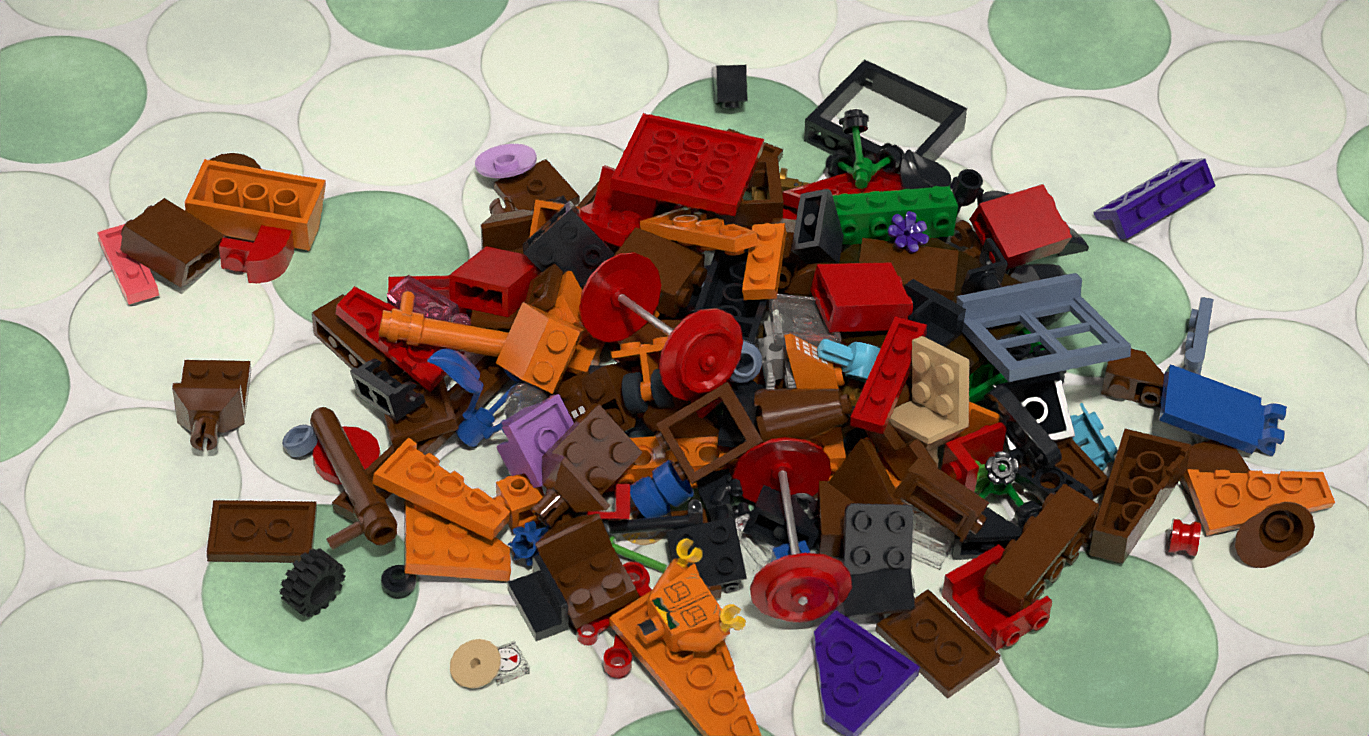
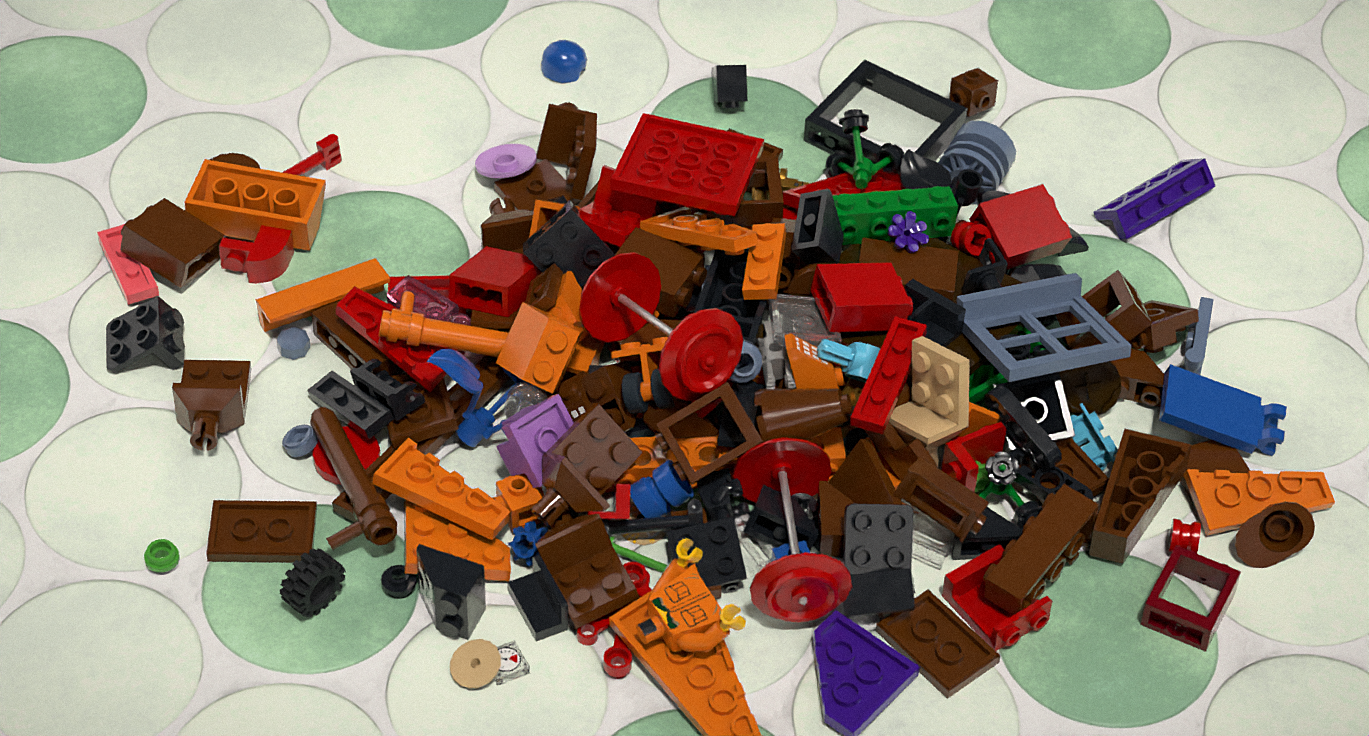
(143, 331): none -> black bracket
(159, 549): none -> bright green plate
(293, 343): none -> sand blue tile
(303, 299): none -> orange panel
(327, 155): none -> red hinge
(351, 404): none -> black plate
(451, 591): none -> black slope
(563, 61): none -> blue hair
(570, 140): none -> reddish brown plate
(964, 233): none -> red wheel
(974, 91): none -> reddish brown brick
(982, 149): none -> sand blue wheel
(1093, 385): none -> dark brown tile
(1104, 298): none -> reddish brown window
(1166, 321): none -> reddish brown plate
(1194, 628): none -> dark red window

